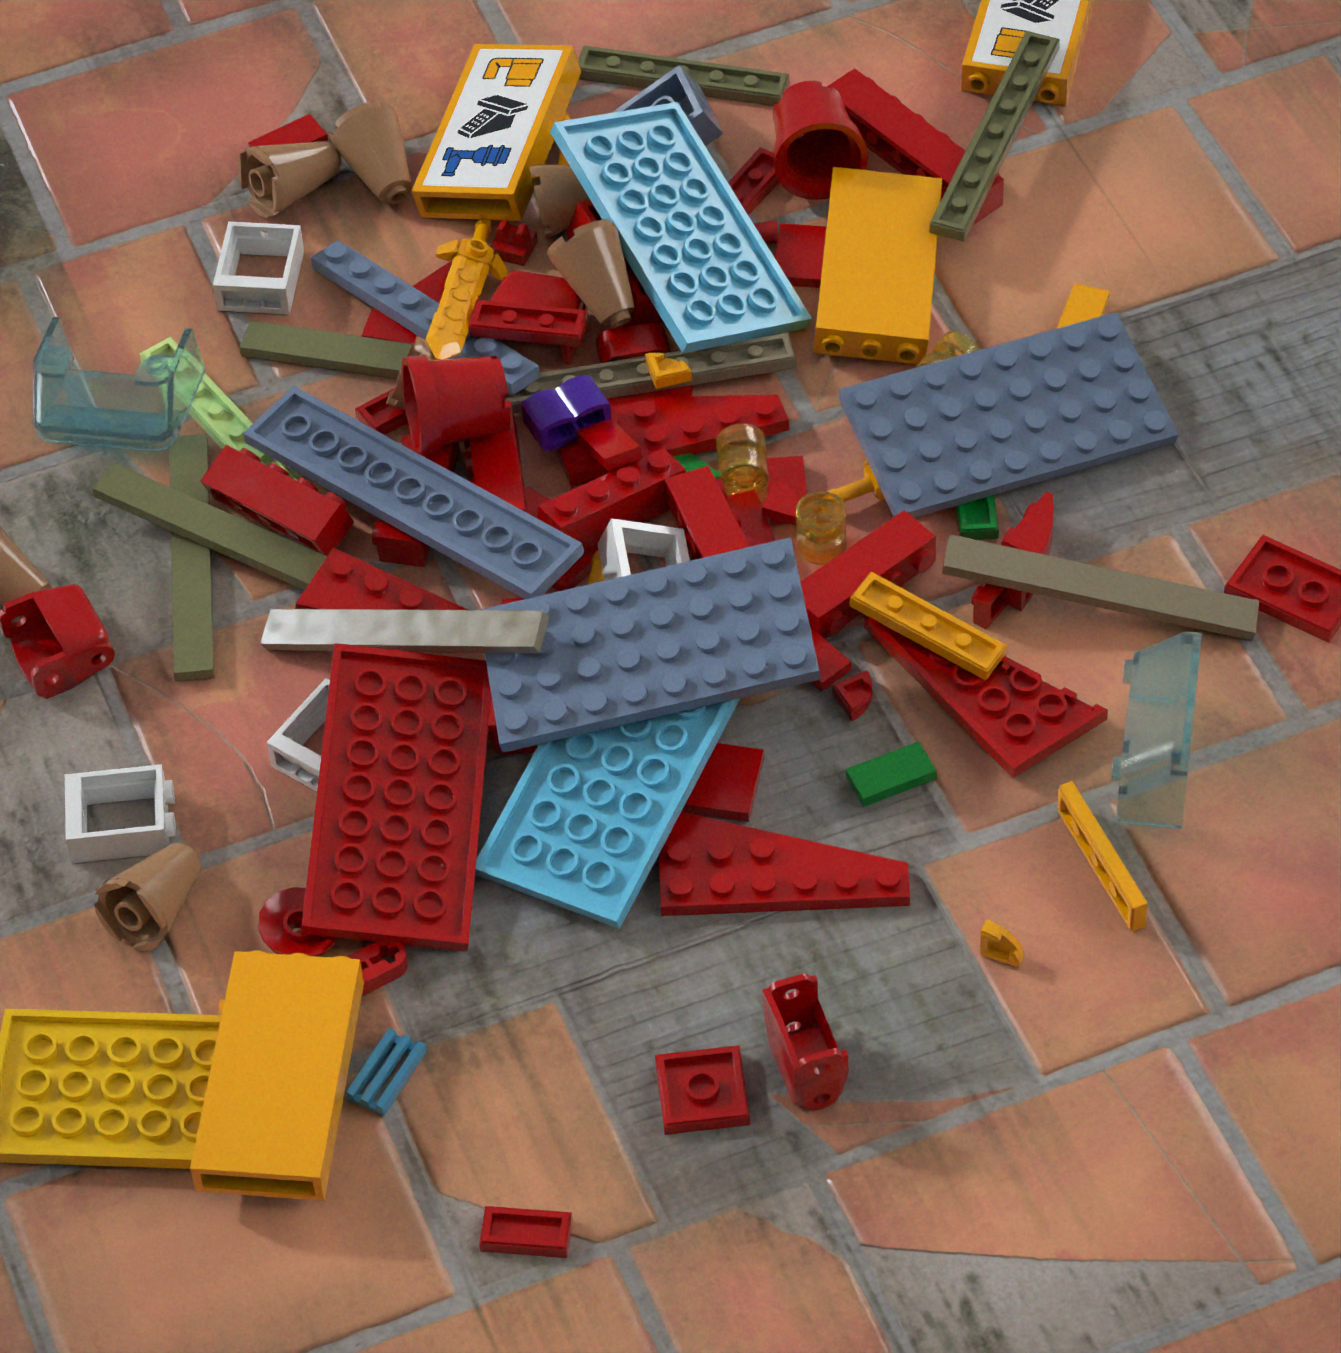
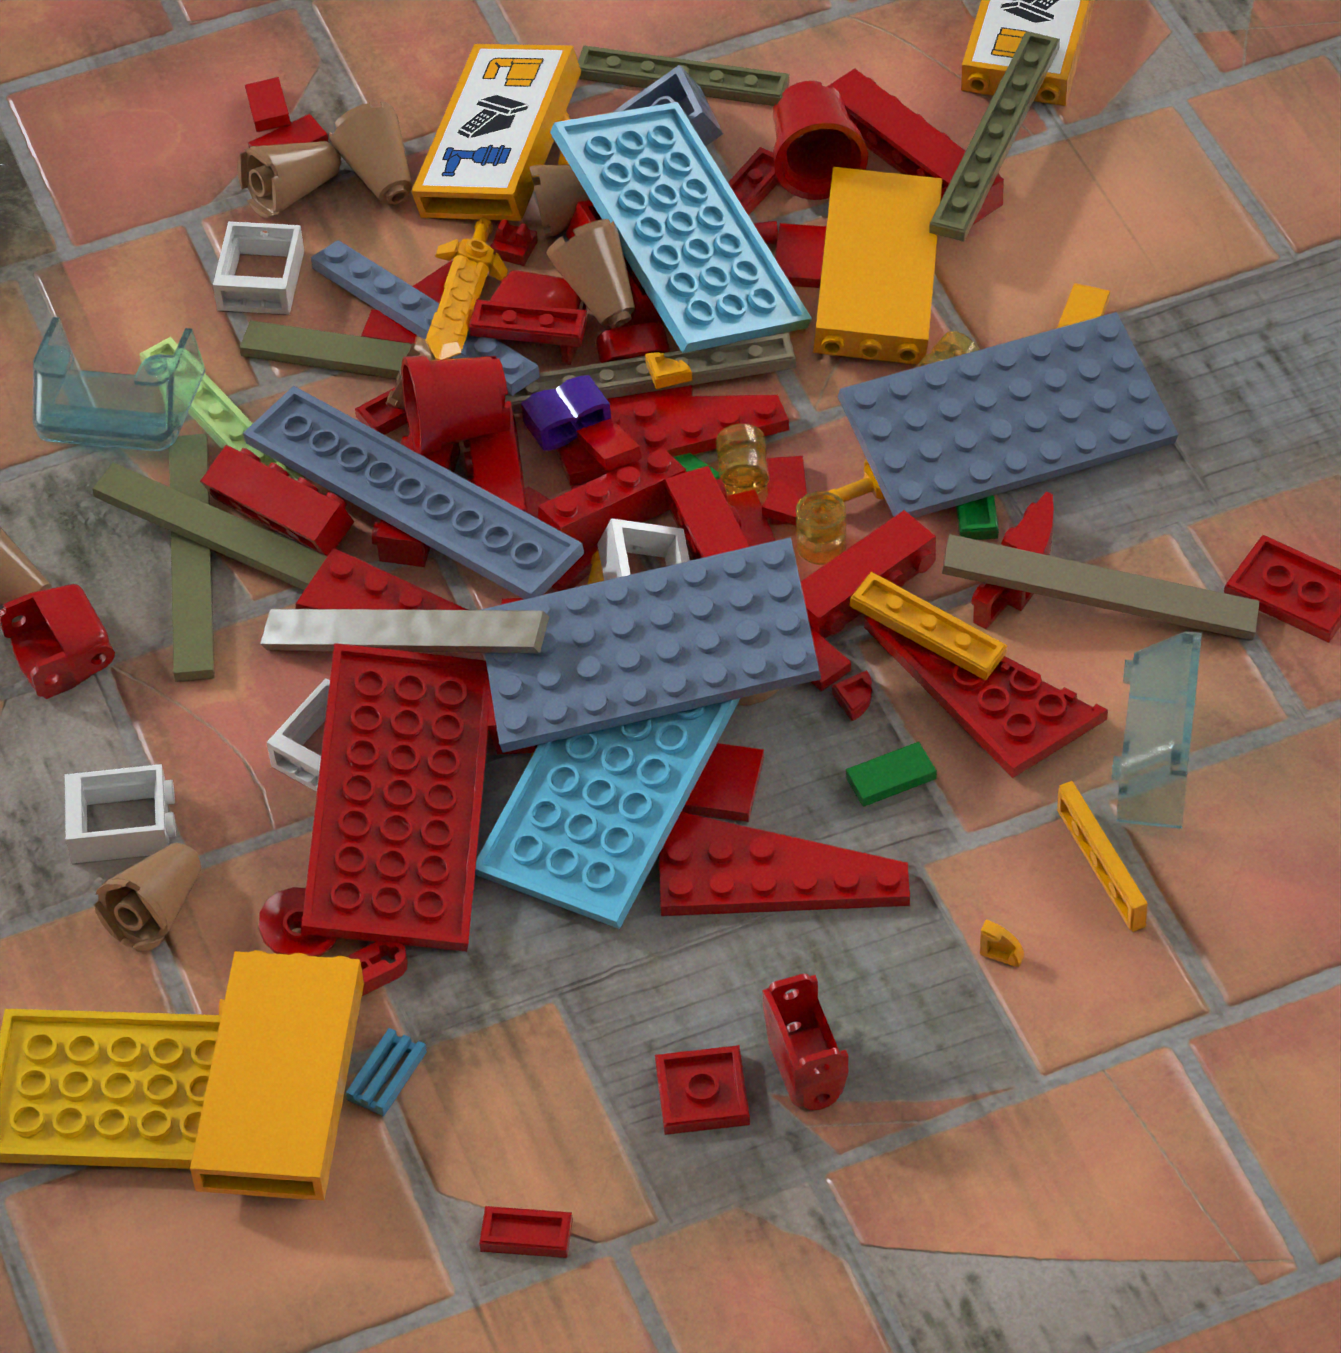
(267, 104): none -> red tile

